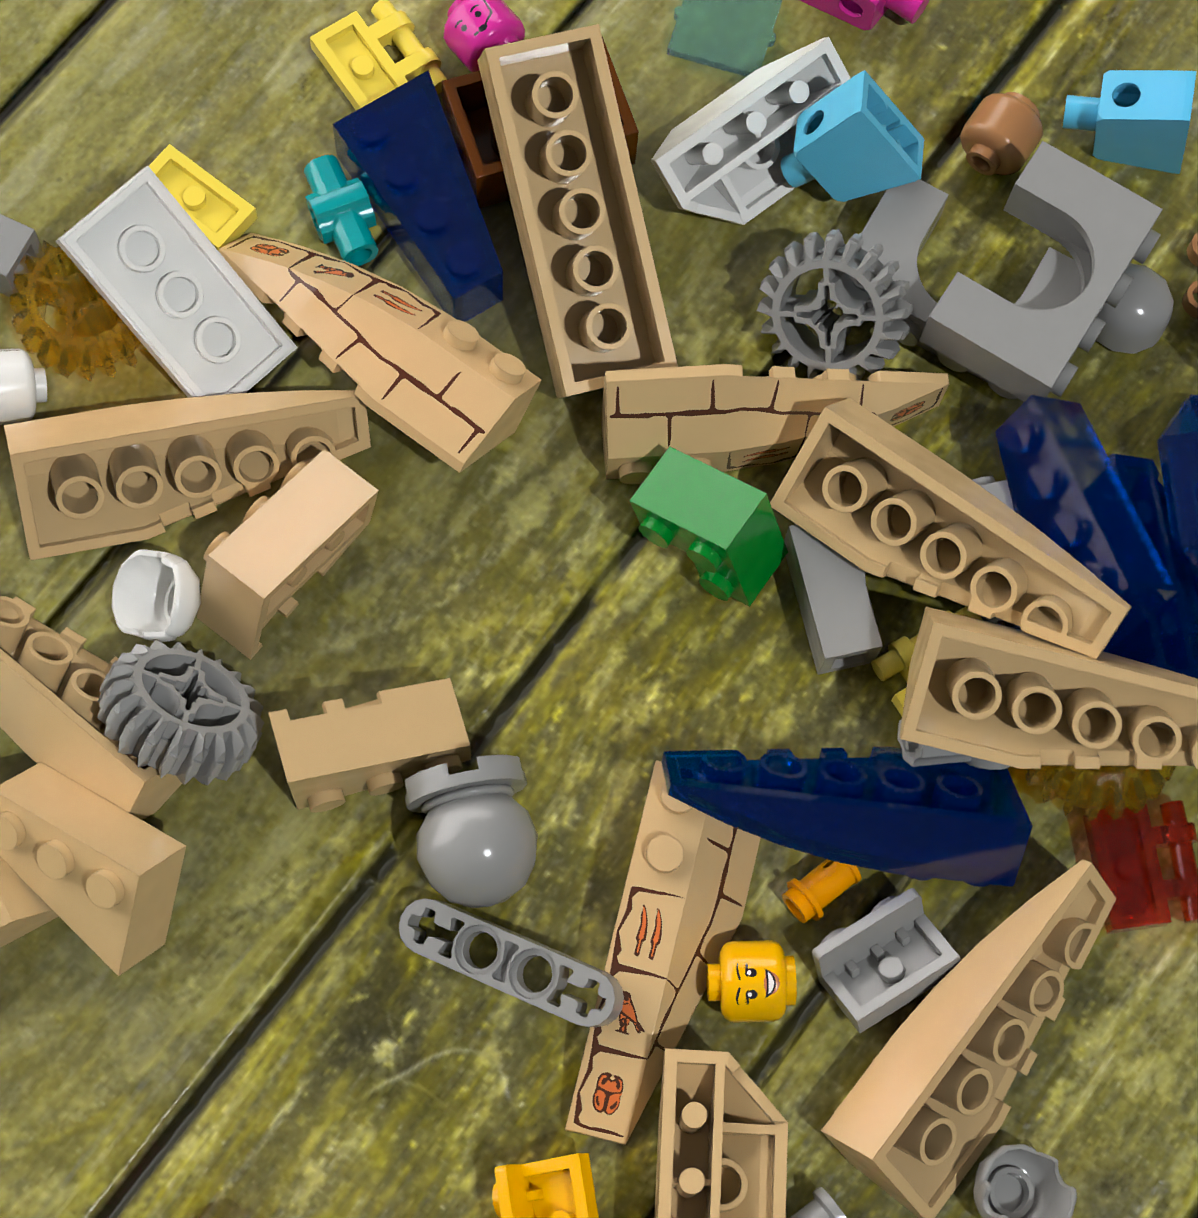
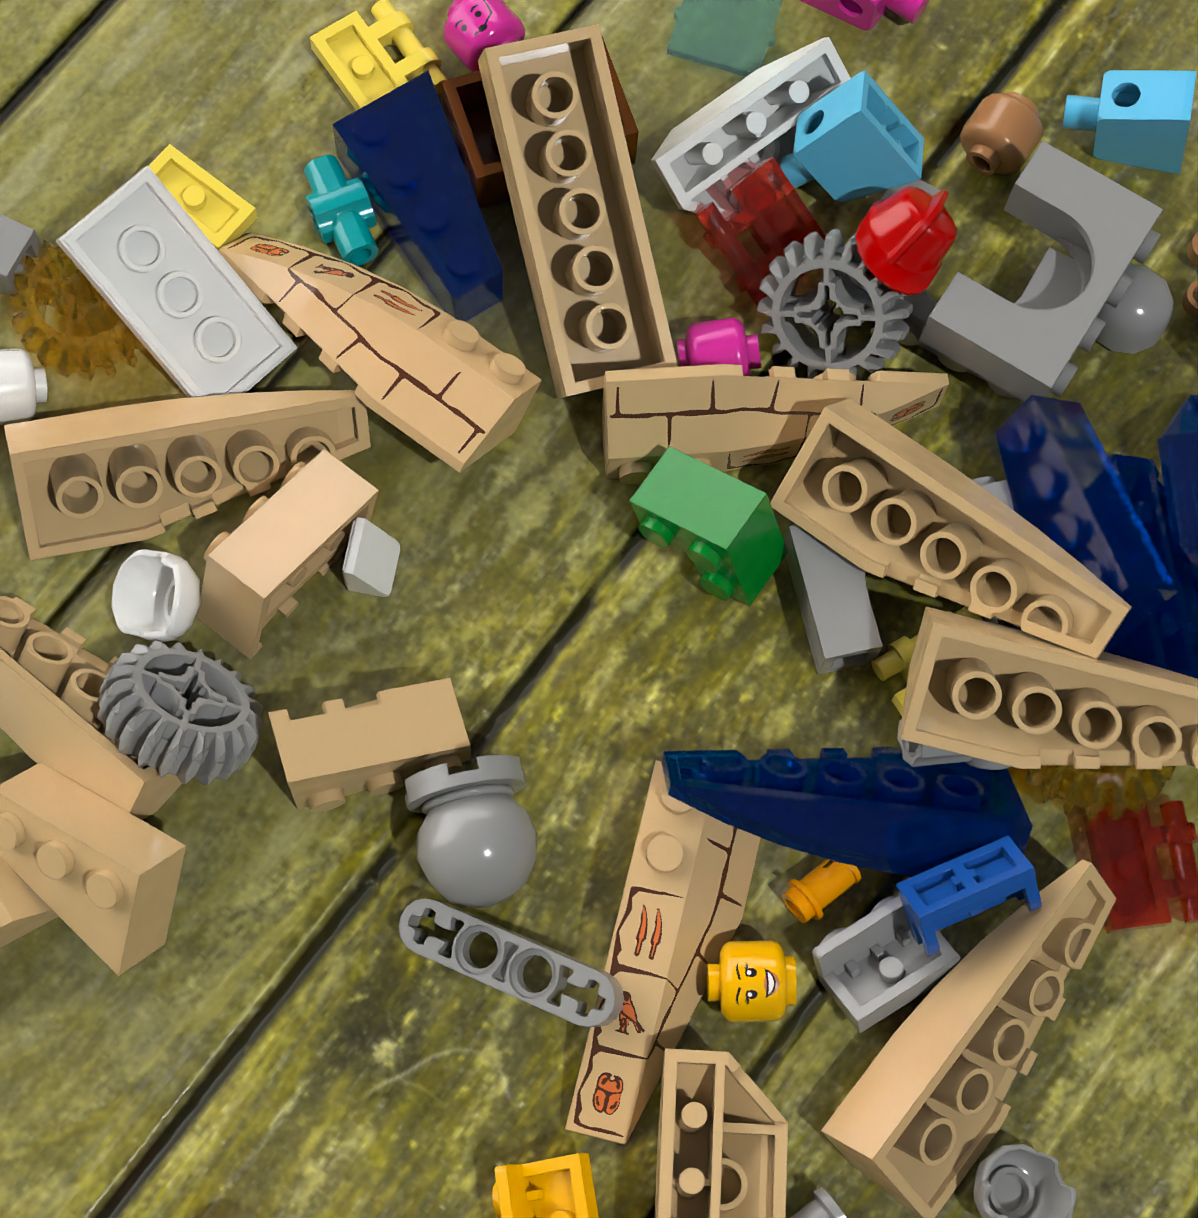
(370, 559): none -> white slope
(719, 343): none -> dark pink head
(772, 214): none -> clear red plate
(906, 239): none -> red piece
(966, 889): none -> blue hinge

